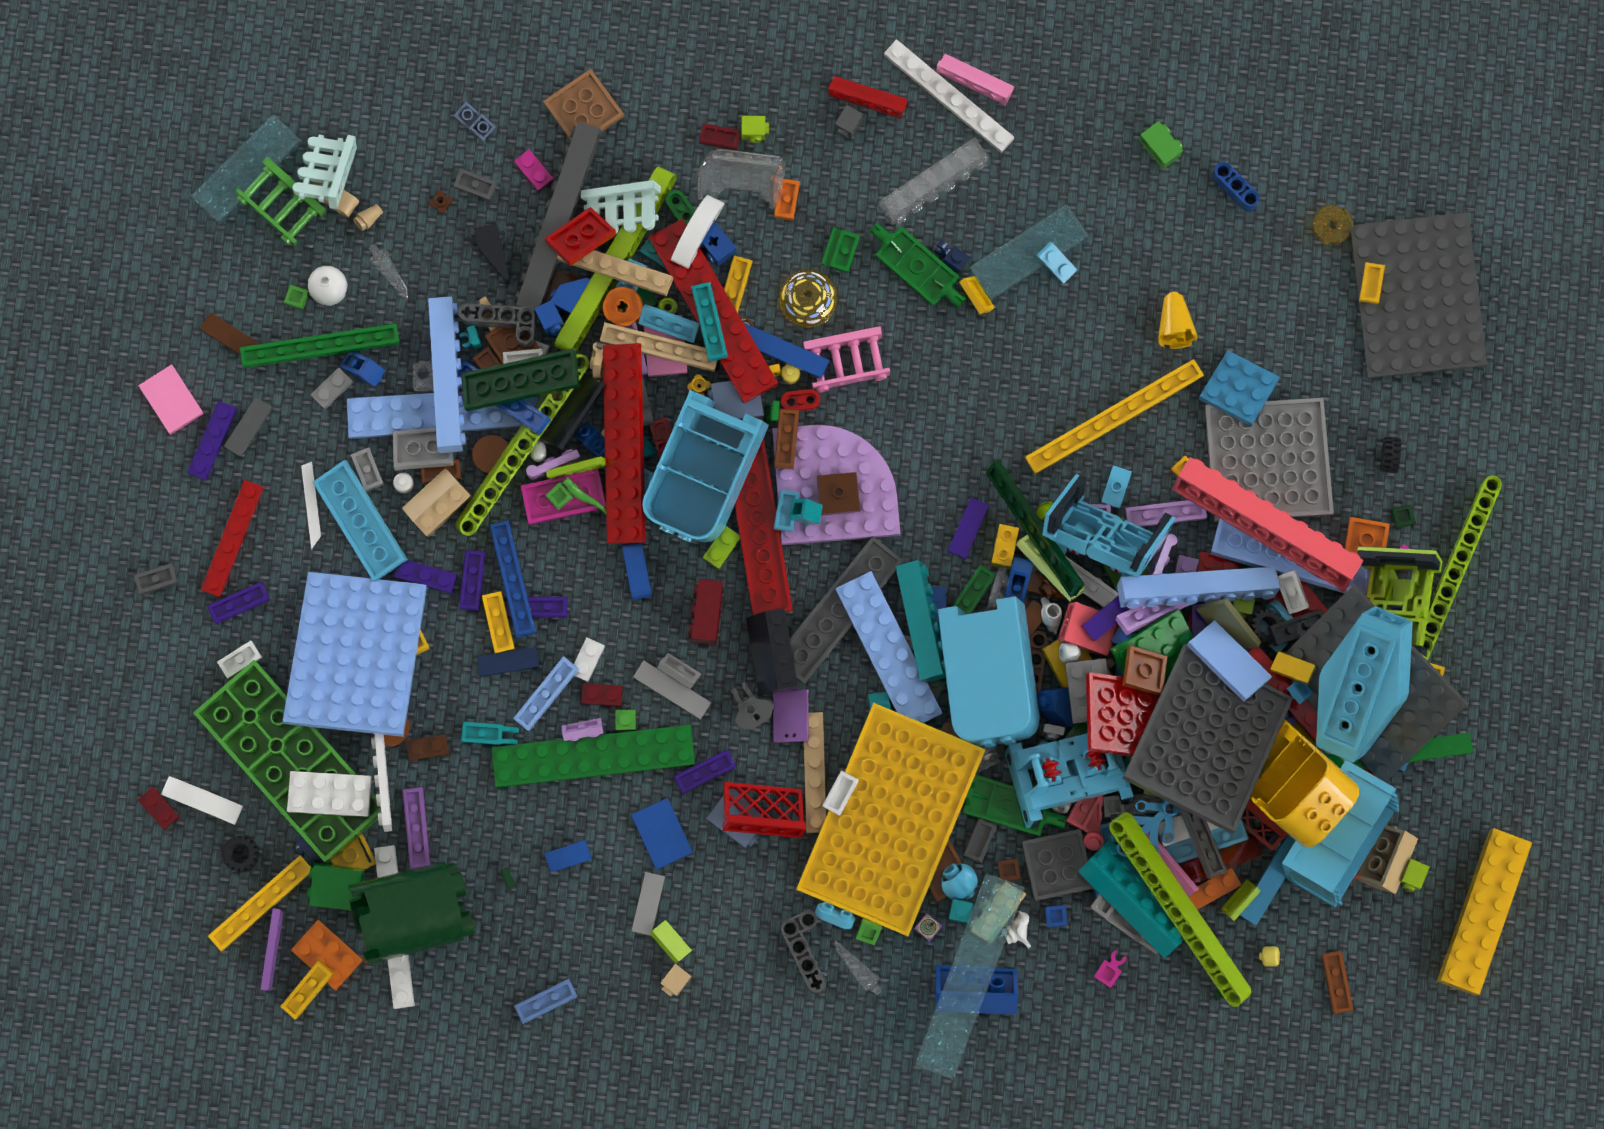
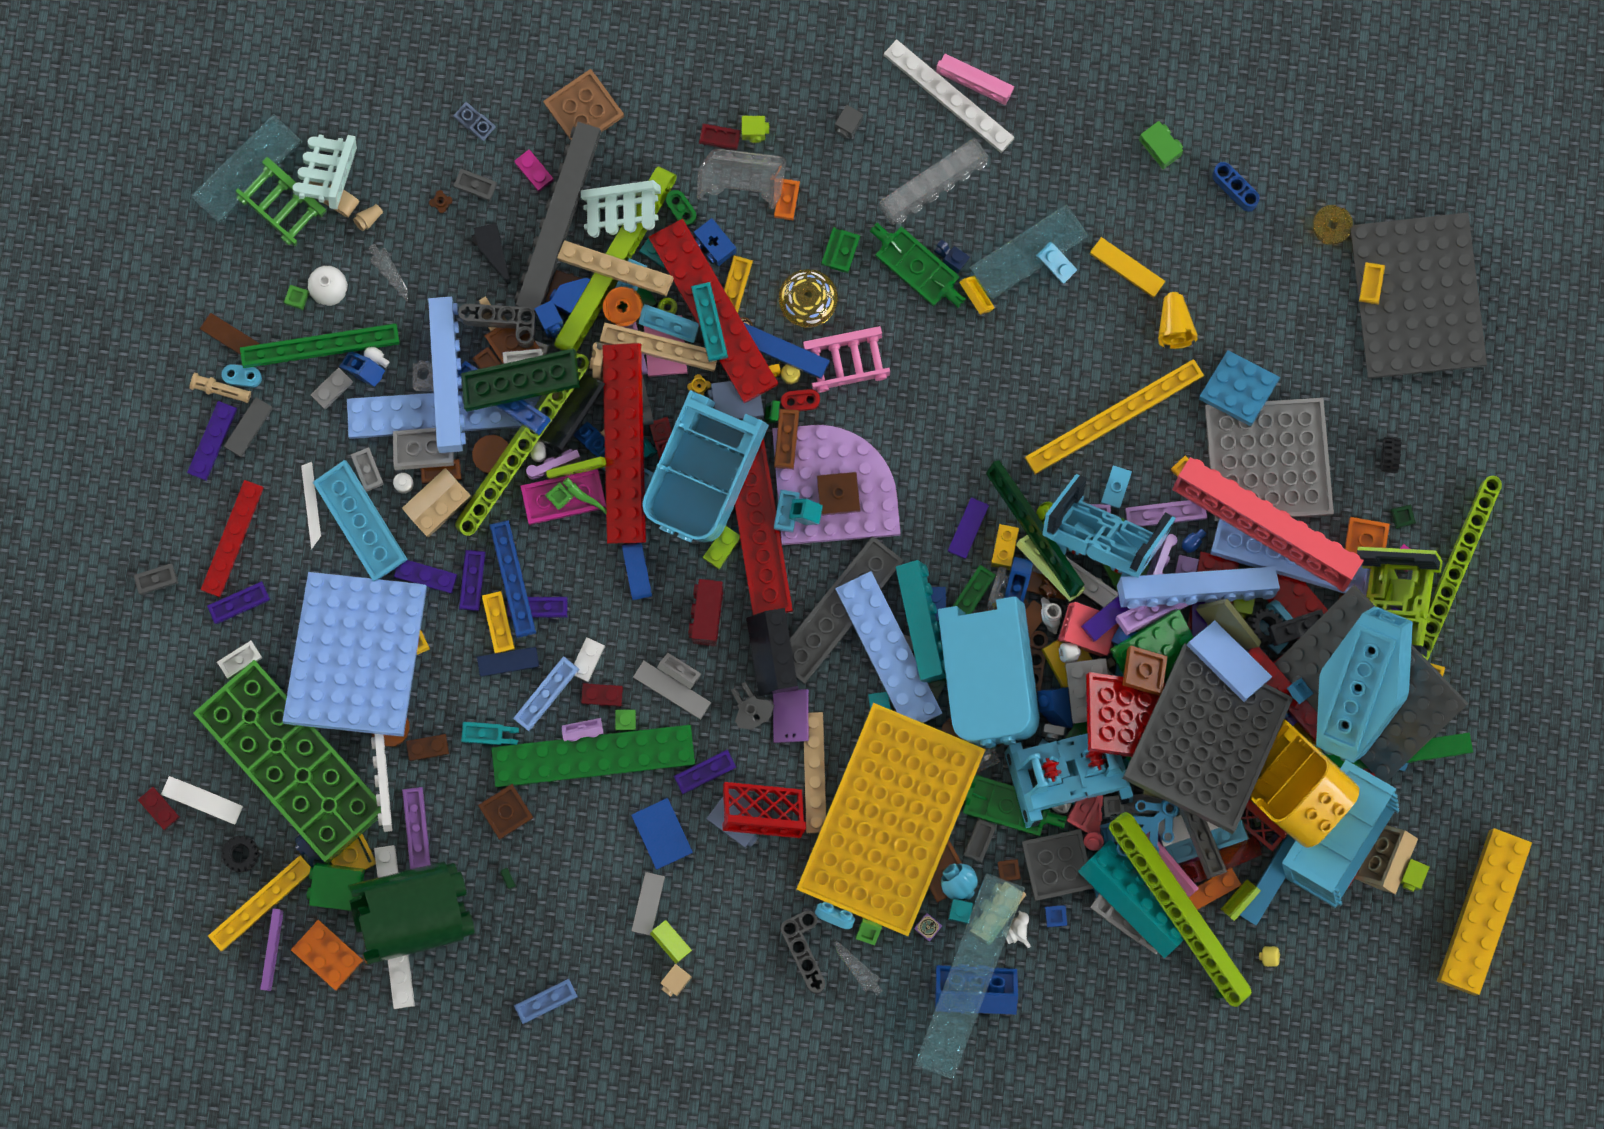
(171, 399): bright pink tile -> none
(210, 386): none -> tan pin
(241, 376): none -> medium azure plate
(307, 989): yellow tile -> none
(329, 794): white plate -> none
(376, 356): none -> white cylinder
(474, 339): teal tile -> none
(505, 811): none -> reddish brown plate
(568, 856): blue slope -> none
(580, 236): red plate -> none
(696, 231): white slope -> none
(840, 793): white tile -> none
(867, 97): red fence -> none
(1108, 971): dark pink plate -> none
(1127, 267): none -> yellow tile
(1193, 541): none -> blue cylinder
(1292, 592): white plate -> none
(1293, 668): yellow tile -> none
(1337, 982): dark orange tile -> none

